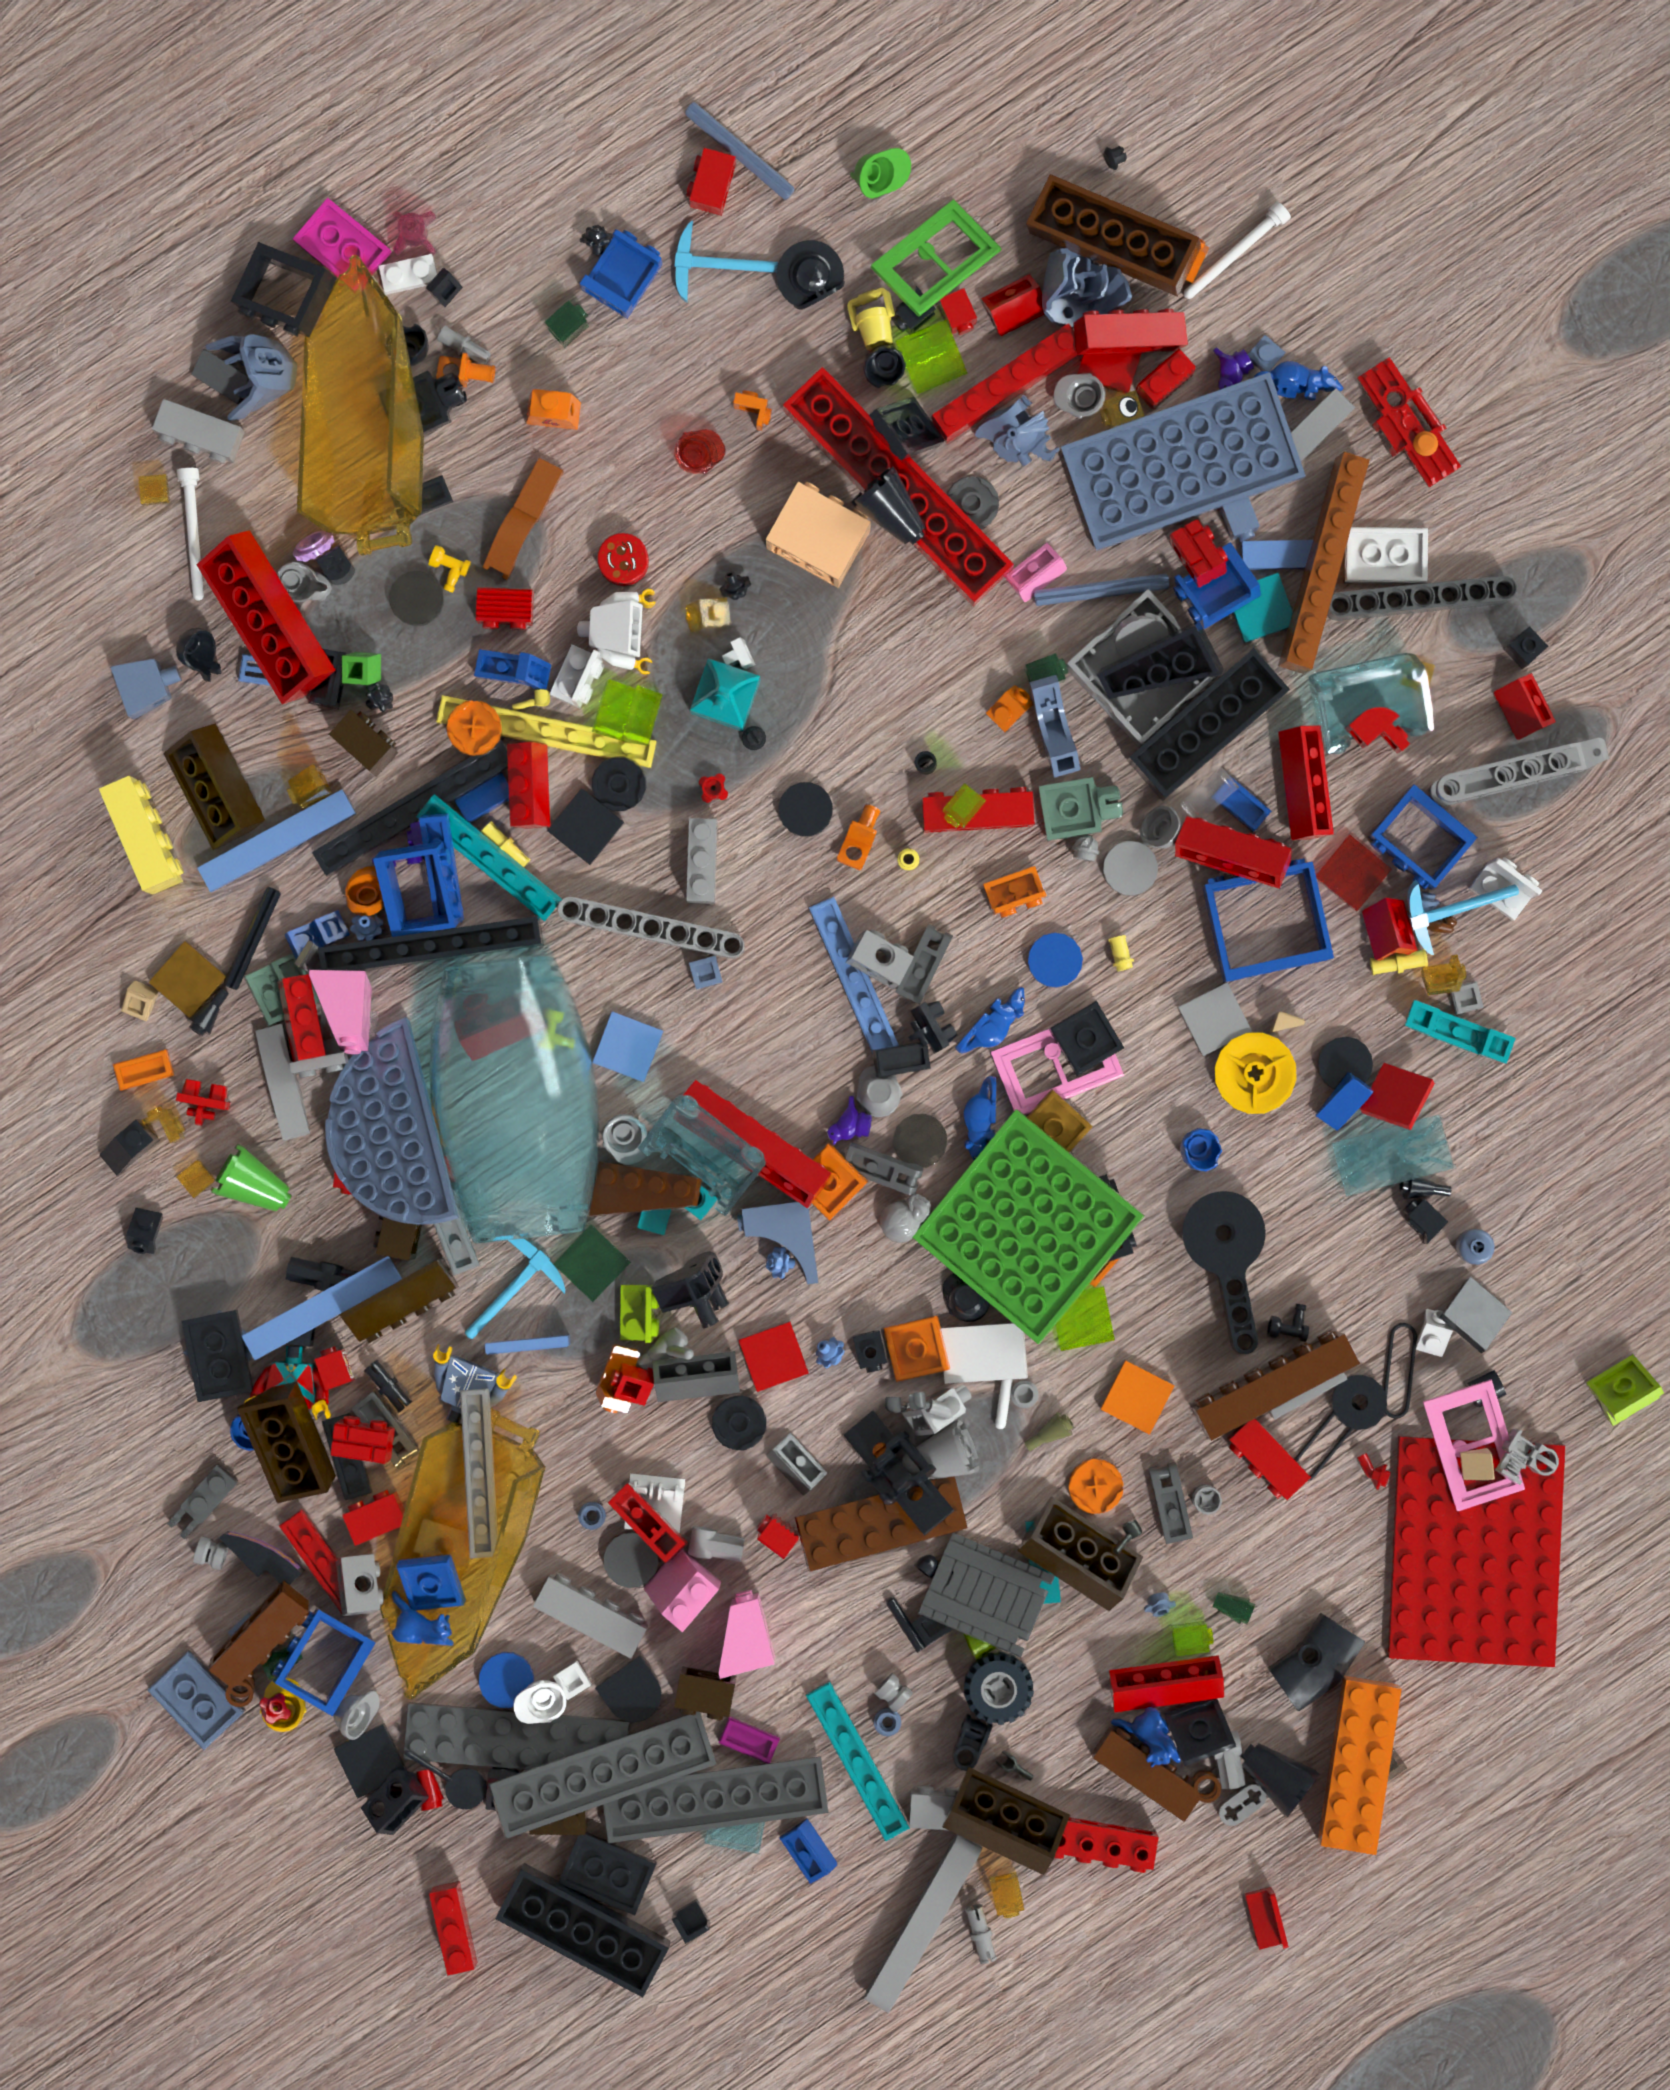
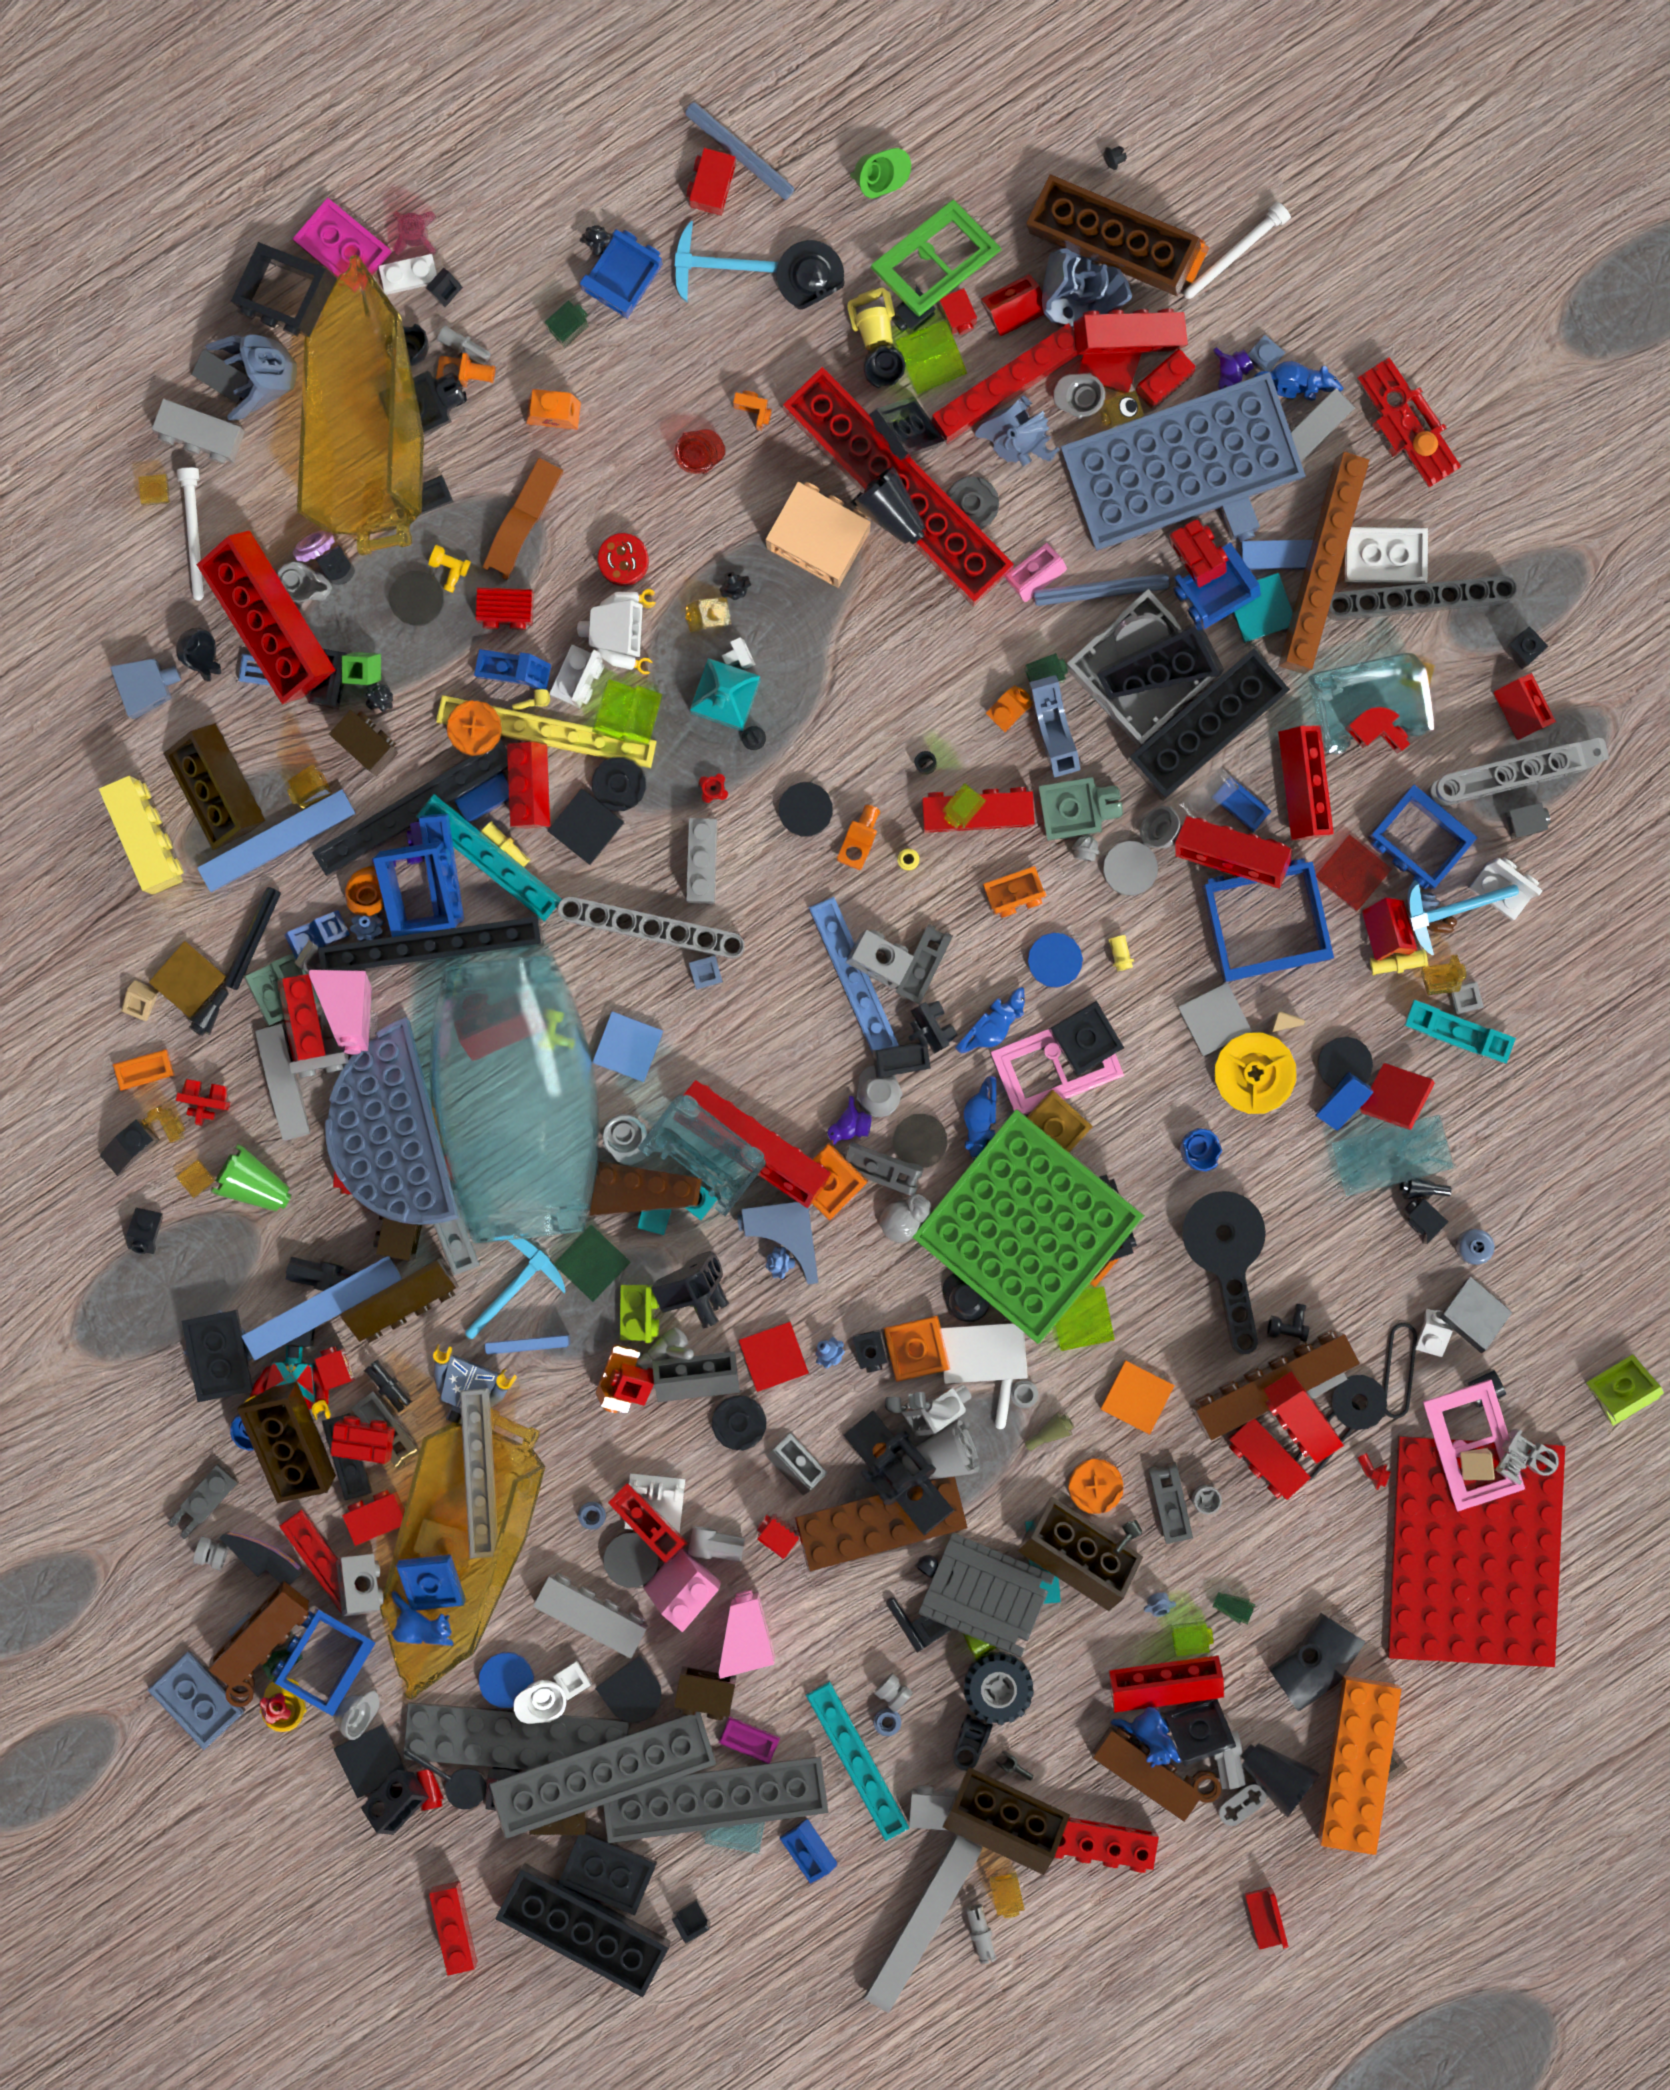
(1302, 1418): none -> brick
(1527, 820): none -> dark grey brick

